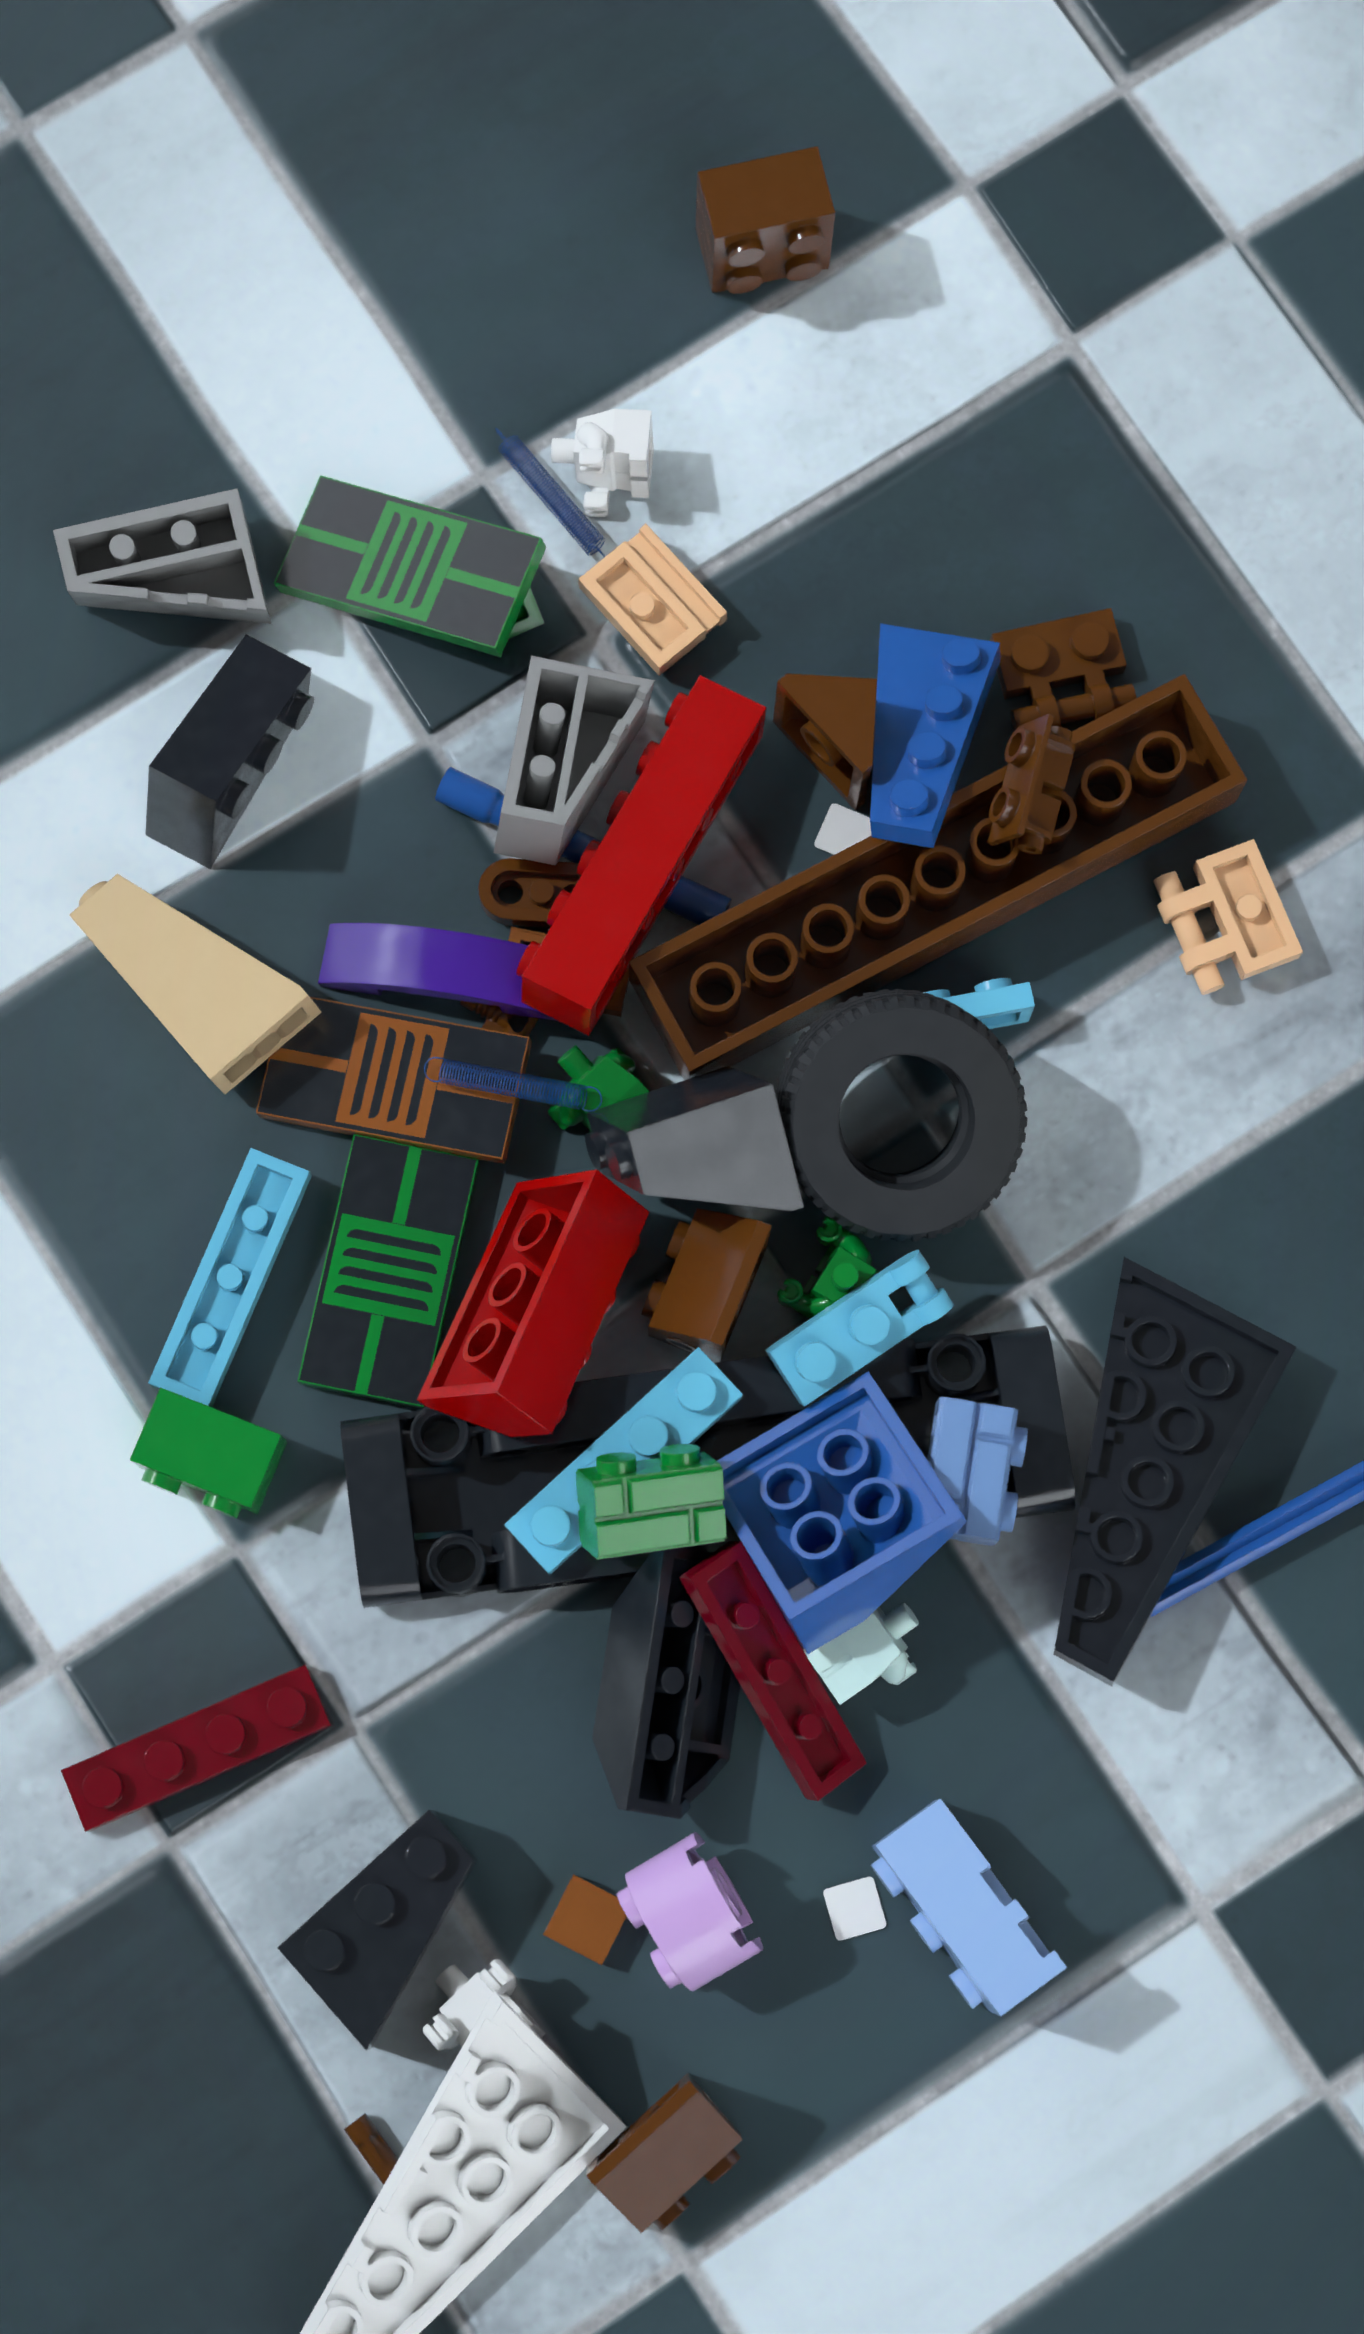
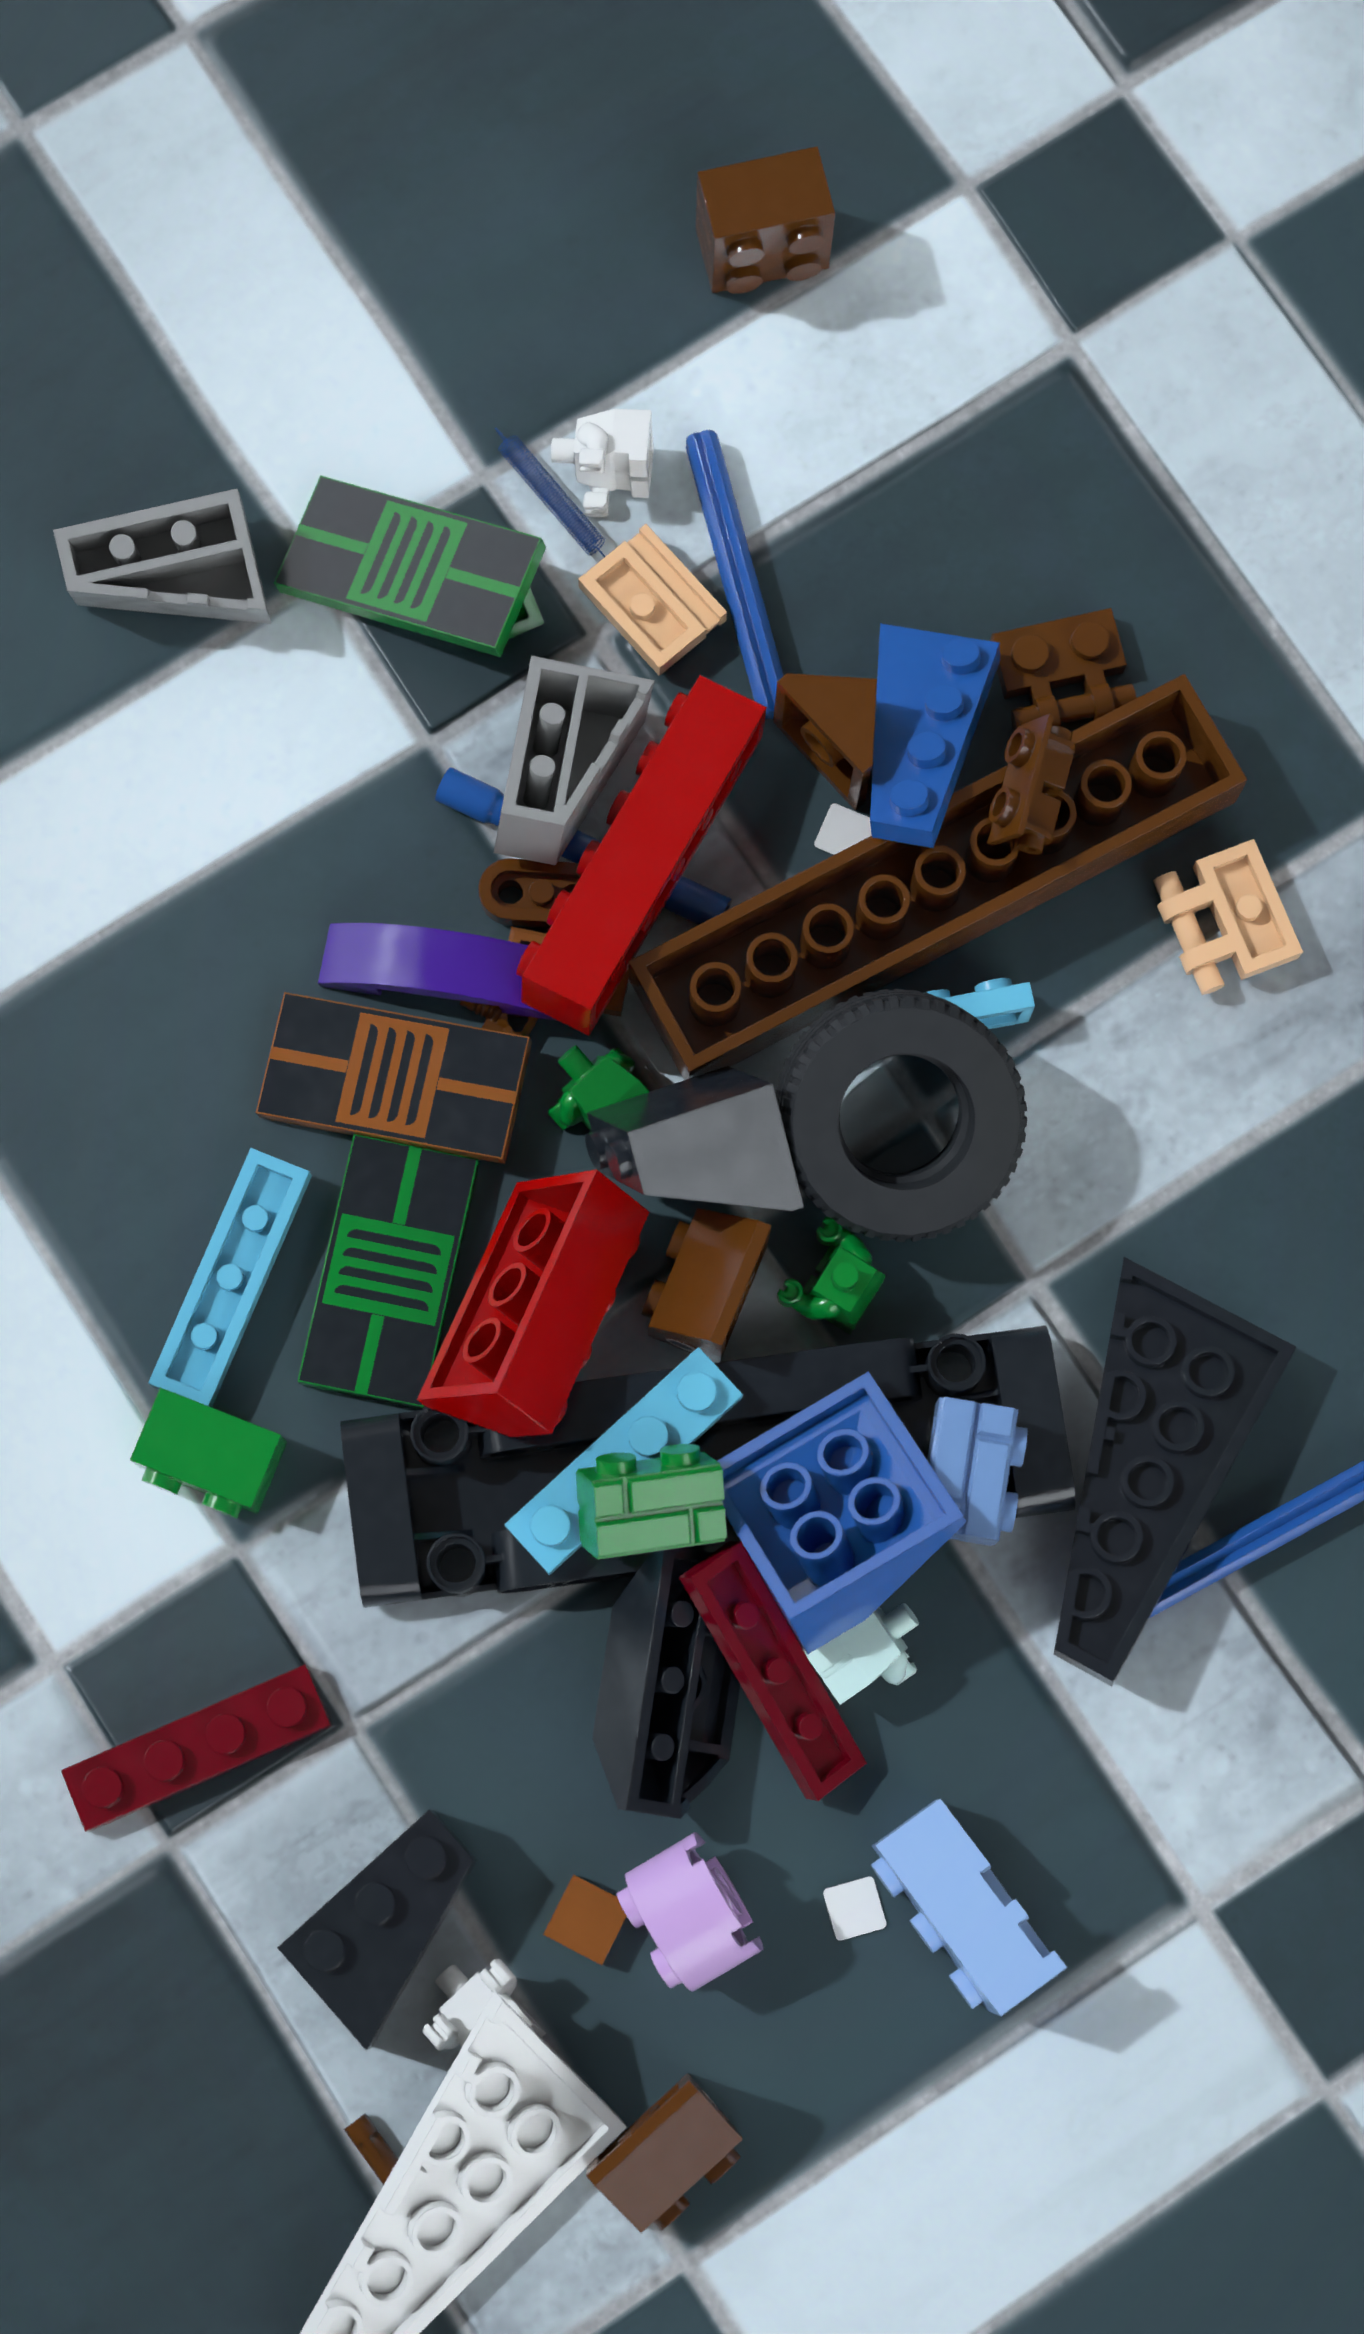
(202, 988): tan slope -> none
(225, 749): black wedge -> none
(495, 1069): blue piece -> none
(735, 566): none -> blue axle
(857, 1328): medium azure plate -> none

